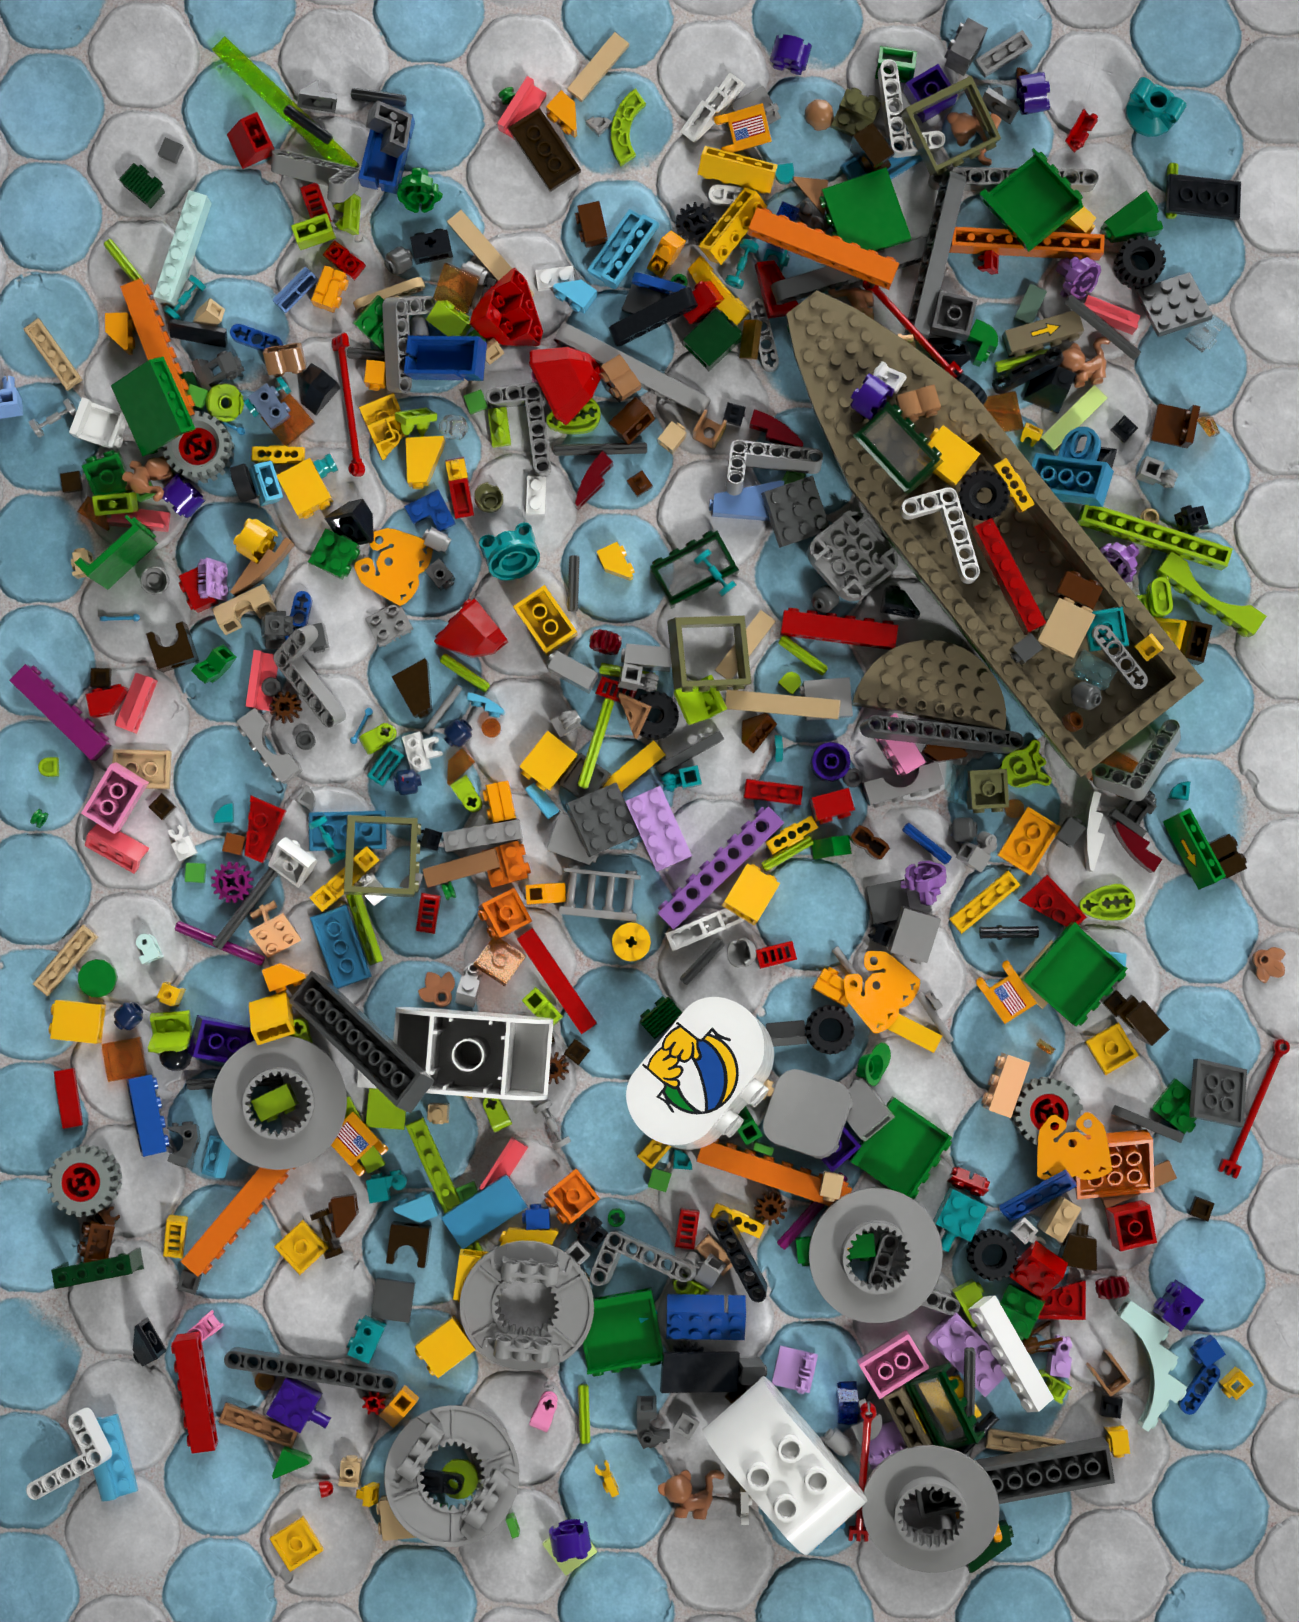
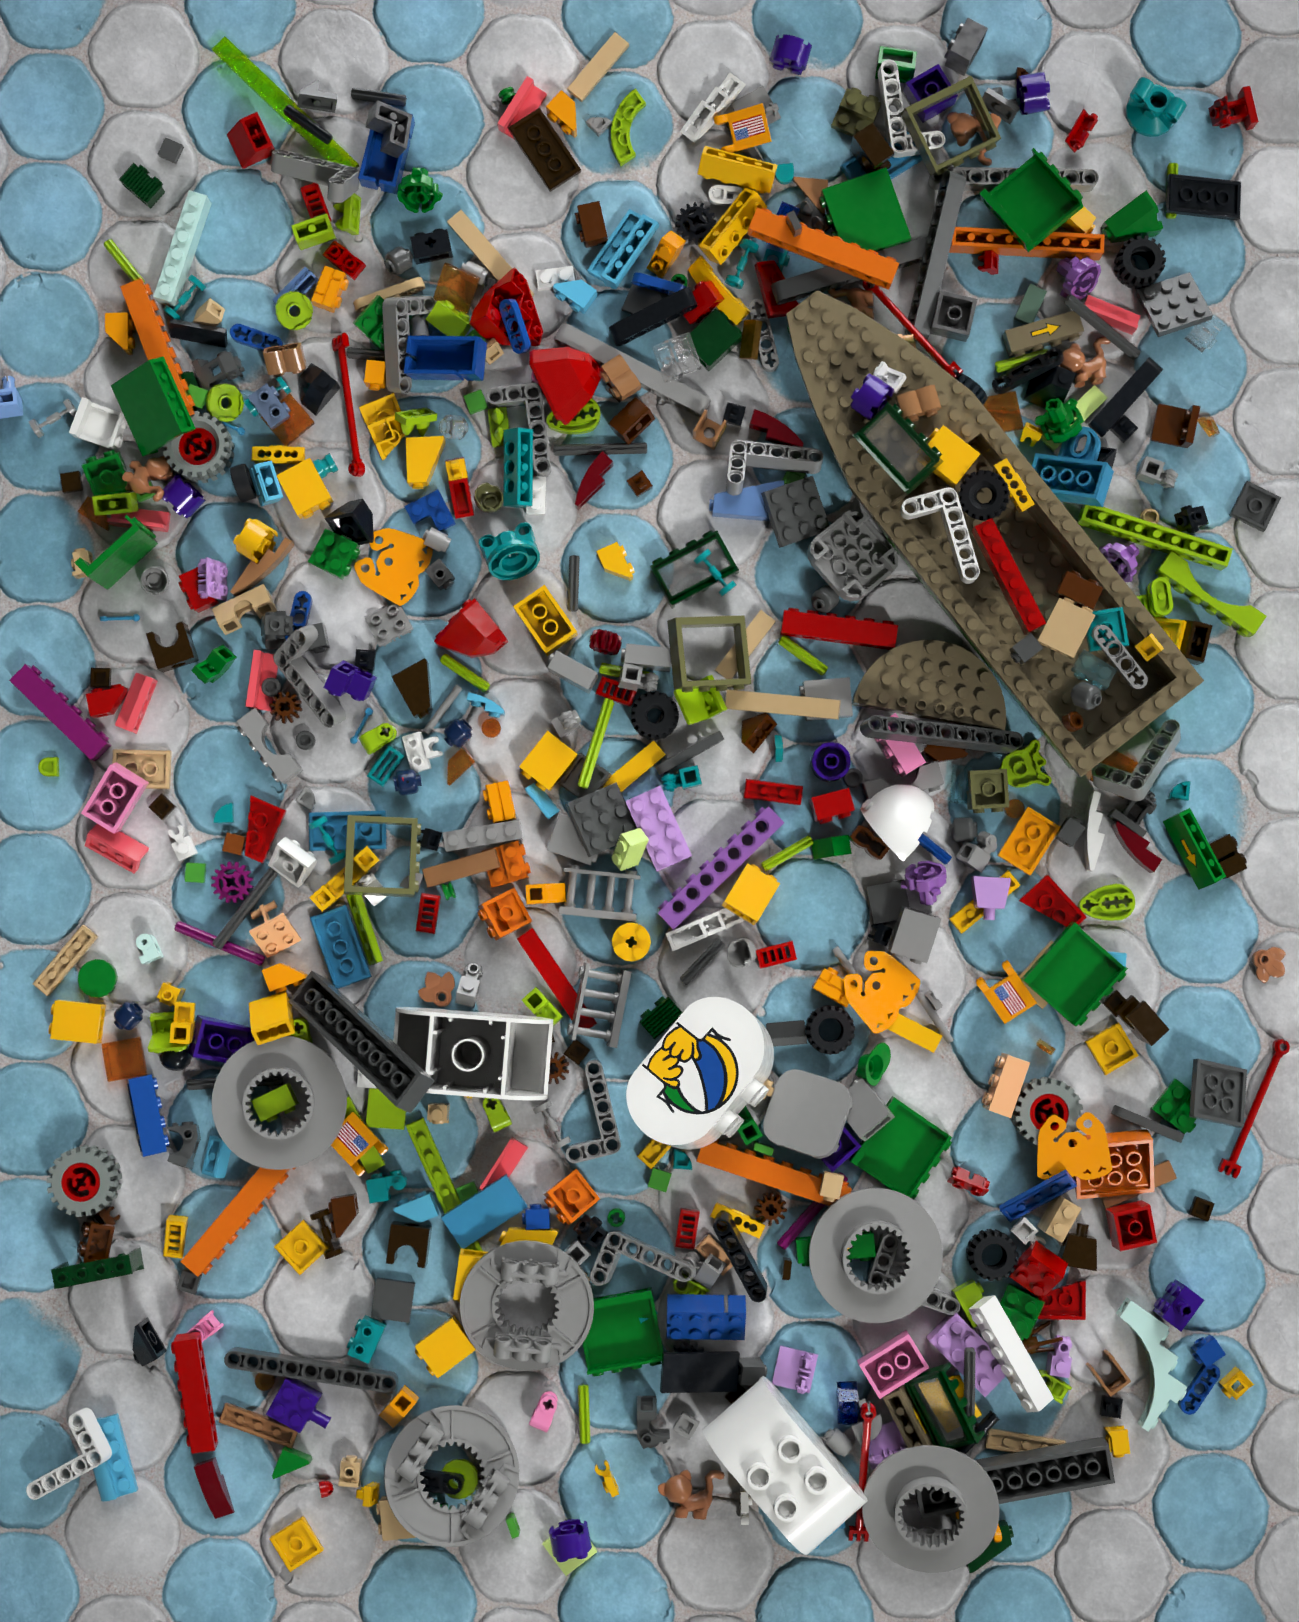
(39, 818): green bush -> none
(53, 354): tan tile -> none
(68, 1098): red tile -> none
(183, 1025): none -> yellow brick
(214, 1488): none -> dark red slope
(282, 308): none -> lime tile
(351, 680): none -> dark purple brick
(365, 659): none -> black tile
(379, 1404): red gear -> none
(465, 792): lime piece -> none
(499, 960): clear orange tile -> none
(515, 341): none -> blue beam
(518, 468): none -> teal brick
(601, 1117): none -> light grey beam
(614, 1017): none -> light grey fence
(629, 849): none -> yellowish green brick
(635, 712): medium nougat tile -> none
(672, 437): tan brick -> none
(677, 357): none -> clear slope
(786, 1268): none -> dark brown tile
(790, 682): lime tile -> none
(793, 223): none -> dark grey tile
(798, 836): yellow piece -> none
(819, 114): medium nougat hair -> none
(898, 603): black slope -> none
(899, 817): none -> white brick
(950, 351): black slope -> none
(958, 1216): teal brick -> none
(986, 338): green brick -> none
(990, 894): none -> lavender torso
(1003, 53): light grey plate -> none
(1031, 932): black pin -> none
(1059, 418): none -> green piece
(1112, 1287): dark red gear -> none
(1125, 397): none -> black beam
(1243, 109): none -> red tile
(1255, 506): none -> dark grey tile

